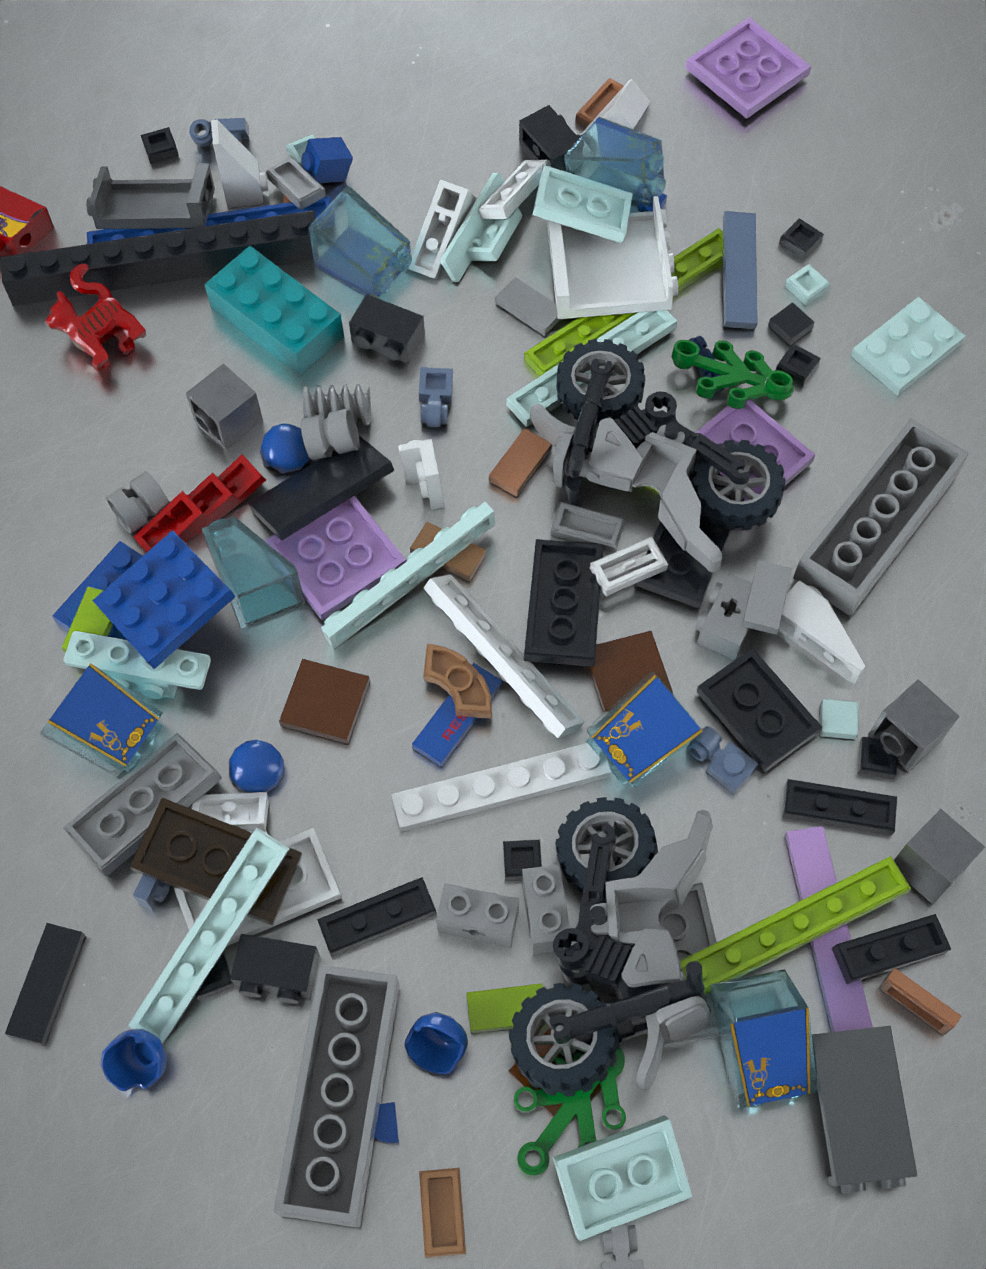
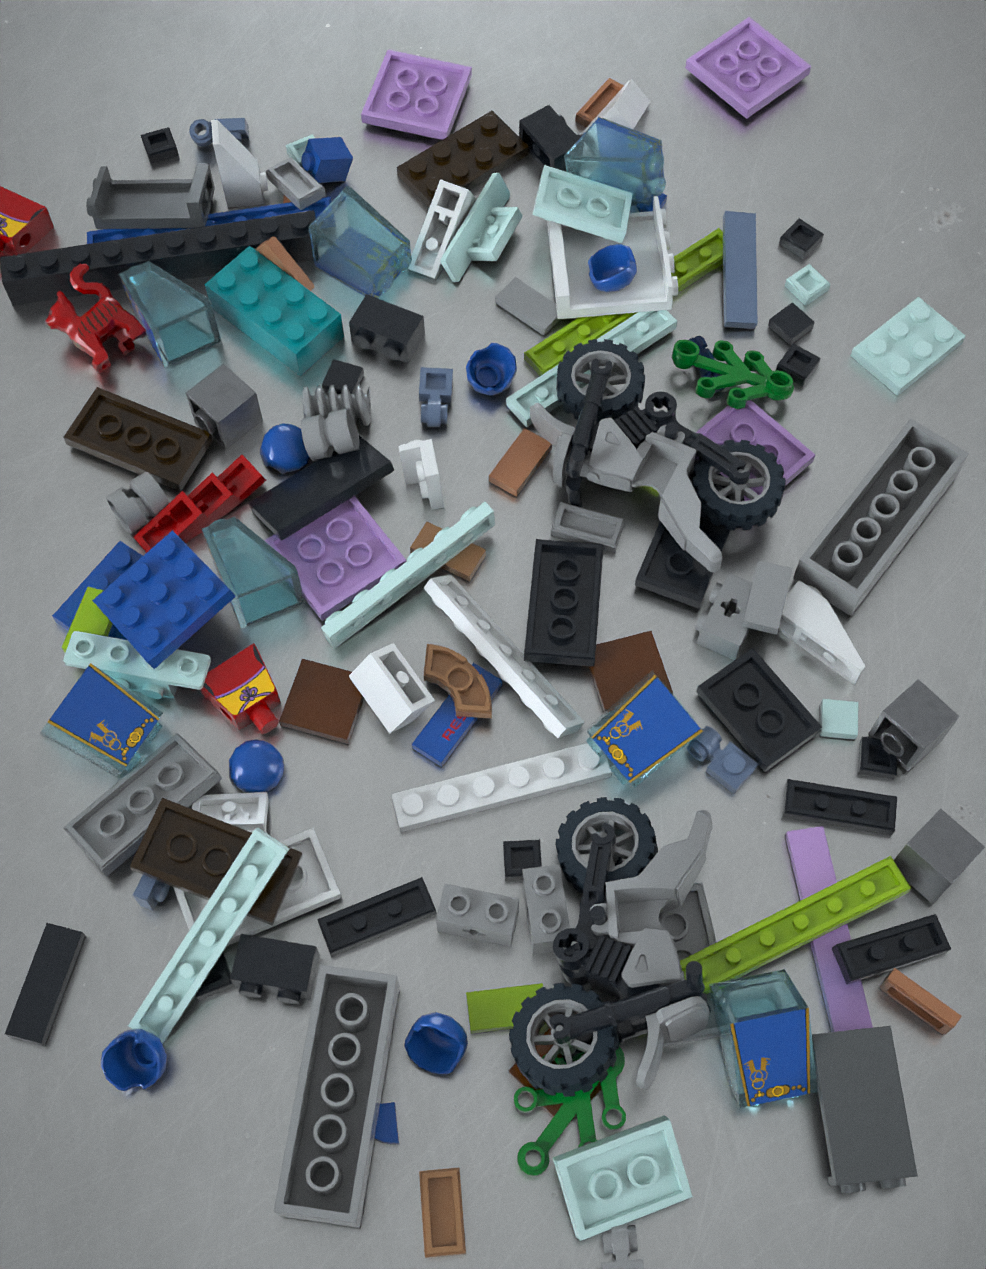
(138, 438): none -> dark brown plate
(173, 314): none -> clear light blue slope
(243, 691): none -> red torso
(277, 254): none -> nougat tile
(341, 374): none -> black tile
(391, 688): none -> white brick
(416, 95): none -> lavender plate
(464, 157): none -> dark brown plate
(491, 369): none -> blue hair
(513, 190): white tile -> none
(612, 268): none -> blue hair
(634, 577): white tile -> none

